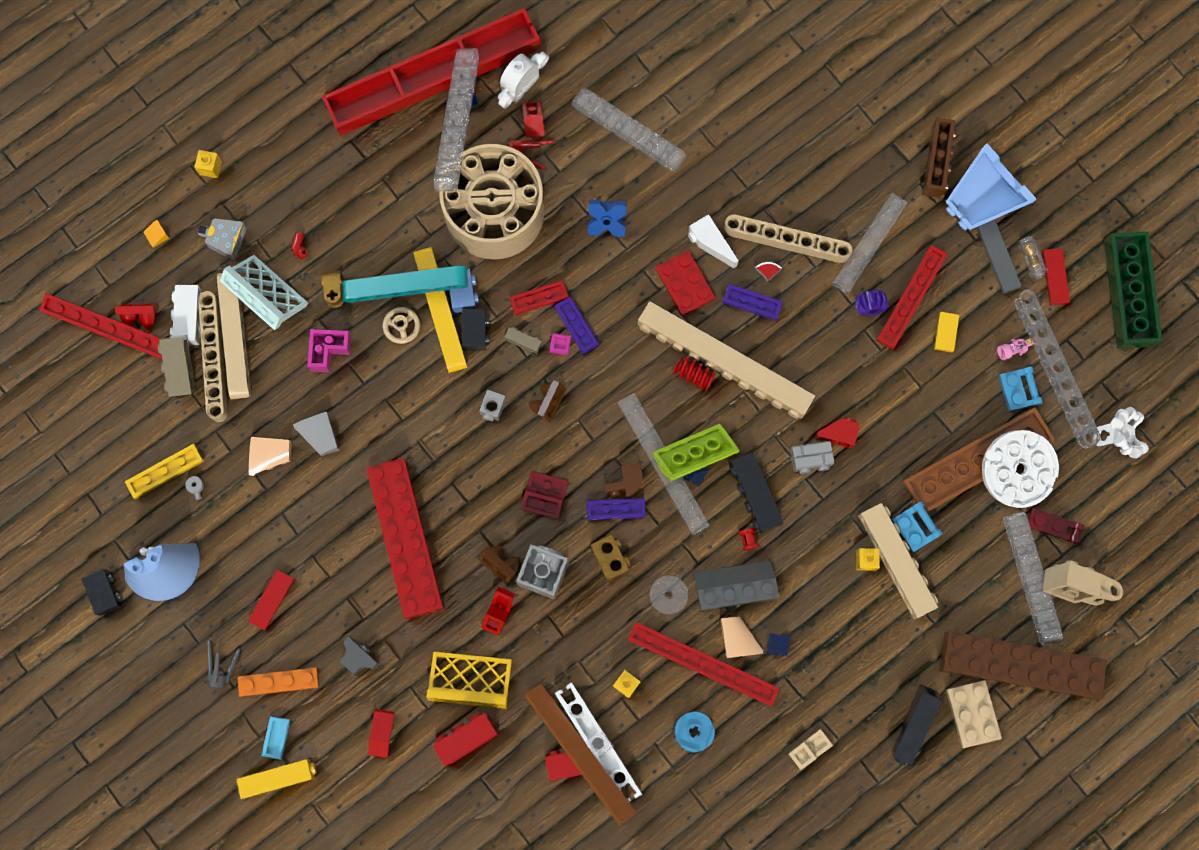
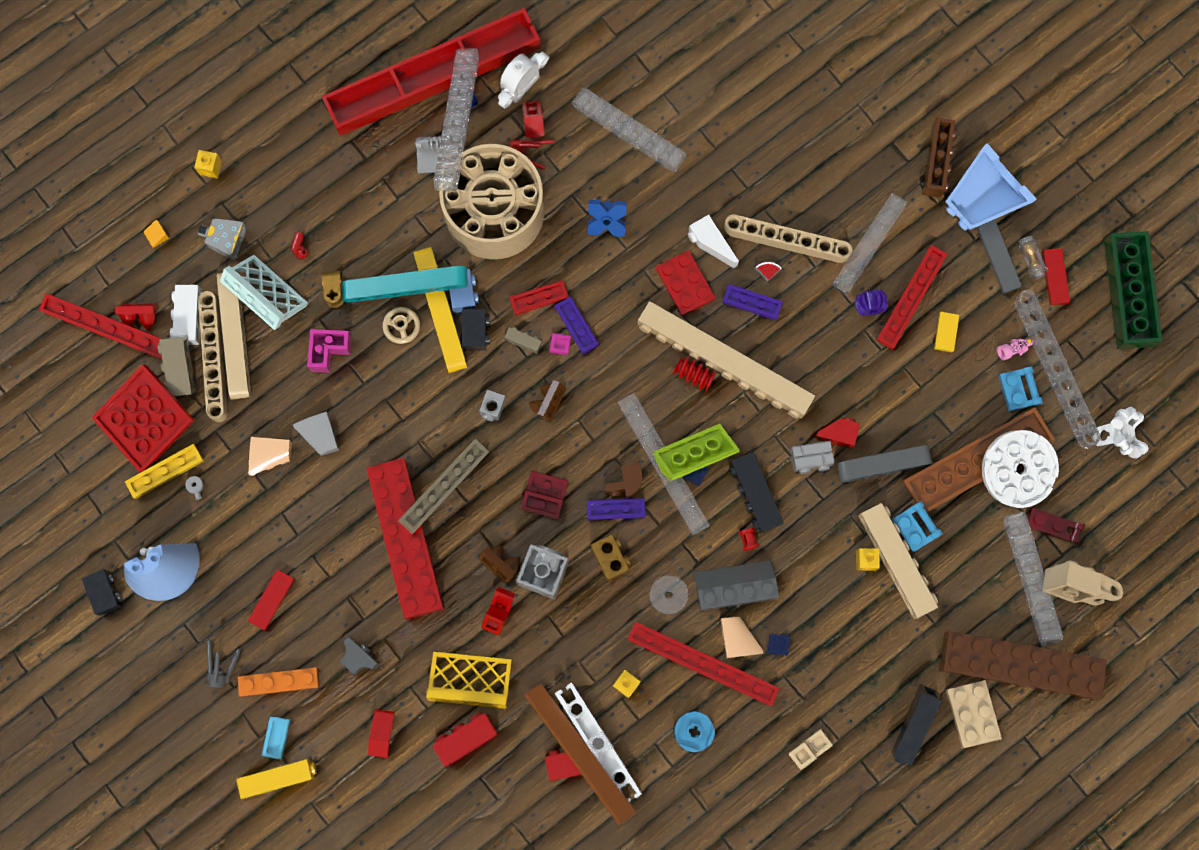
(143, 418): none -> red plate
(427, 153): none -> light grey hinge
(443, 486): none -> dark tan plate
(884, 464): none -> dark grey beam

